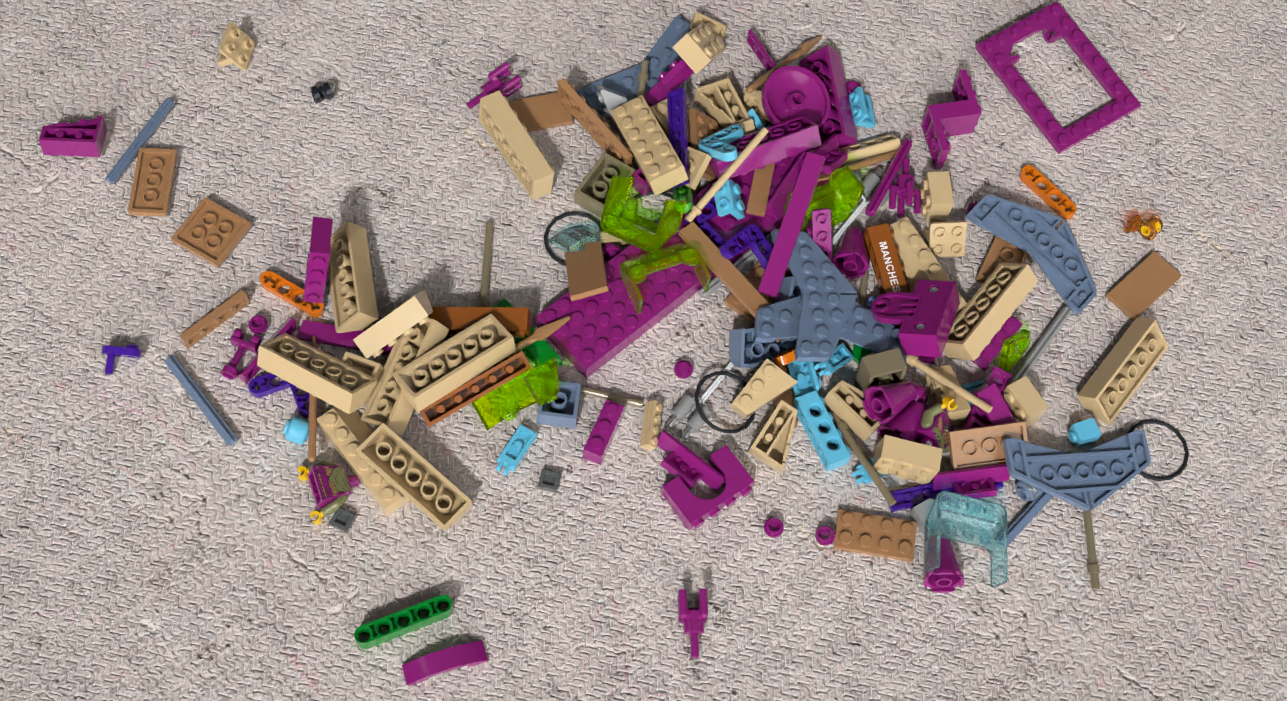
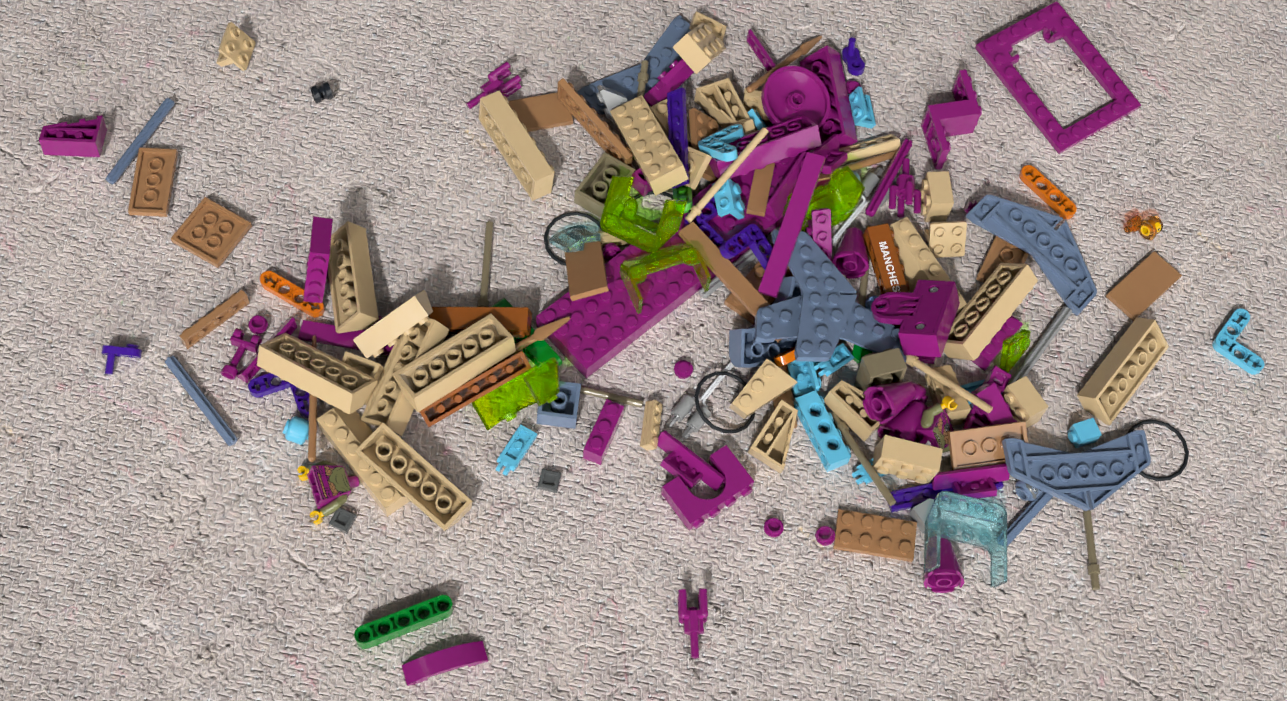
(852, 58): none -> dark purple piece
(1229, 340): none -> medium azure beam

